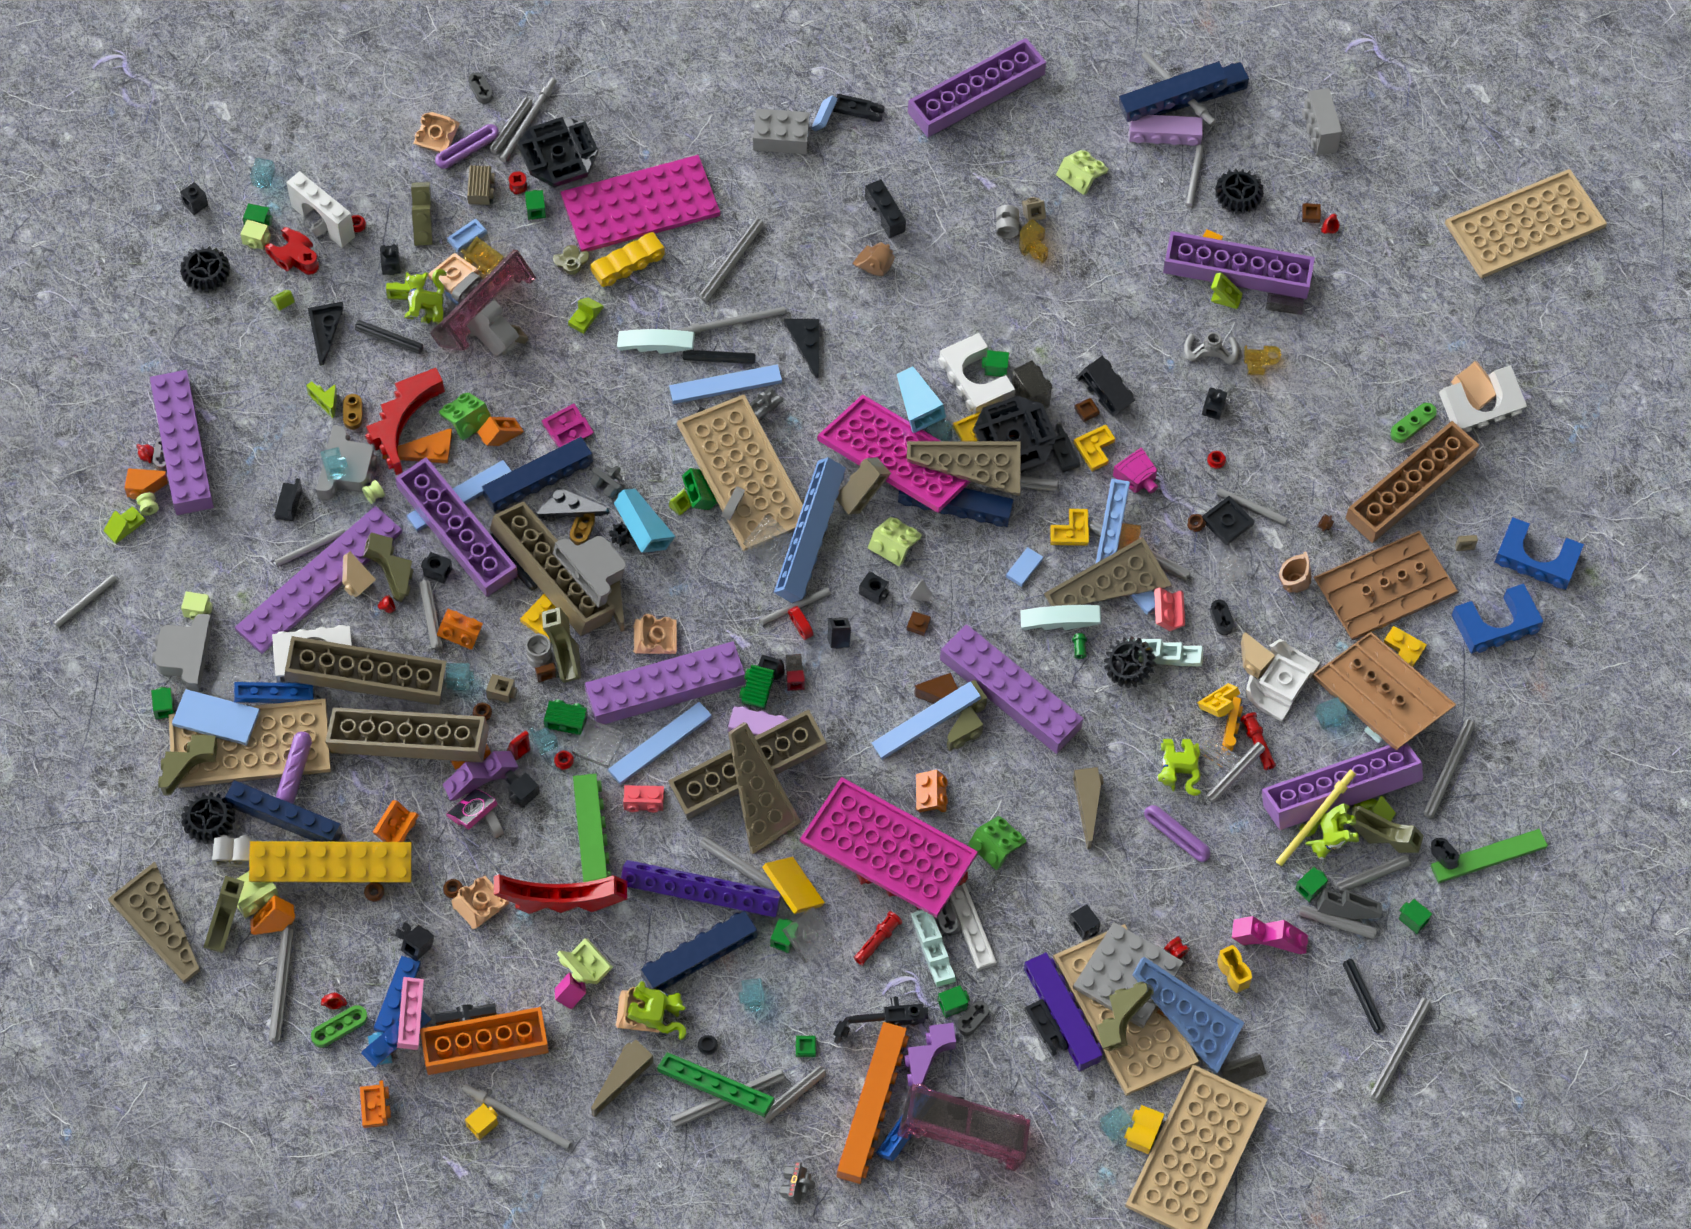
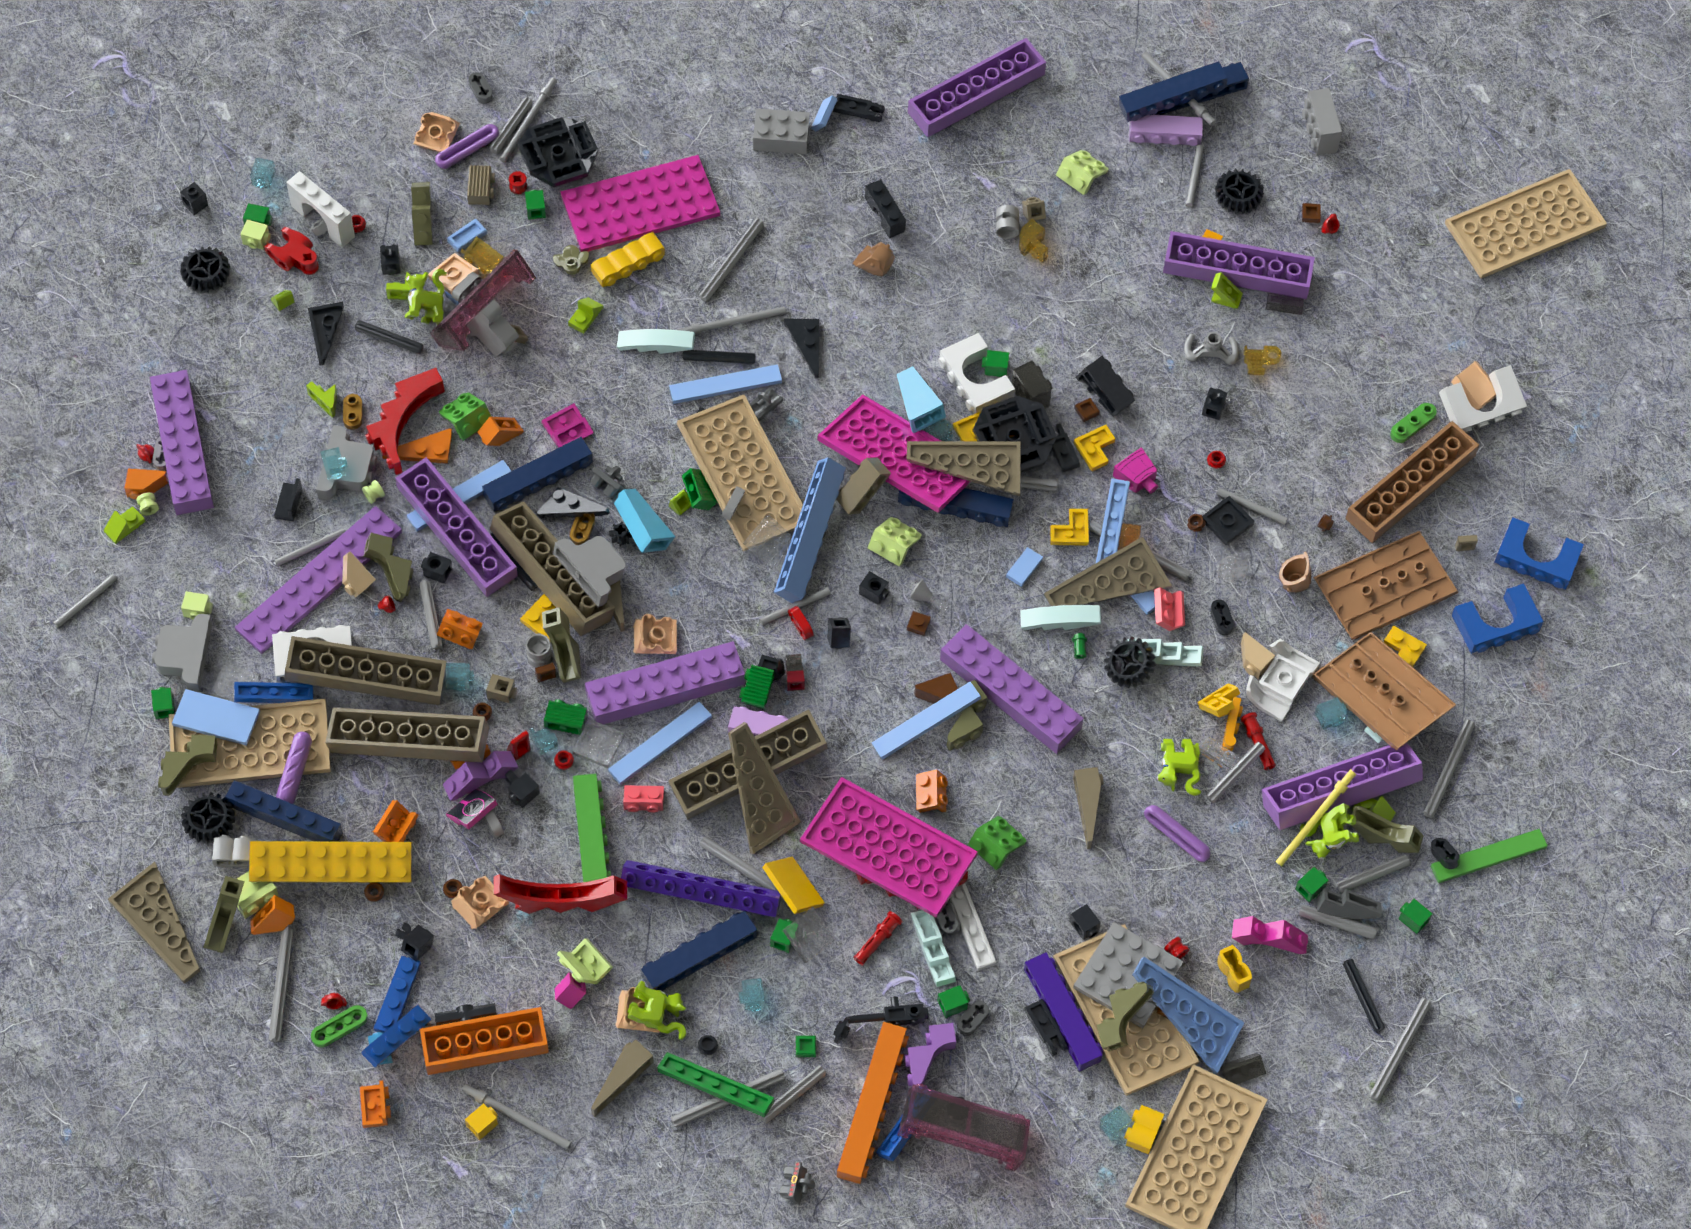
(410, 1013): bright pink plate -> none

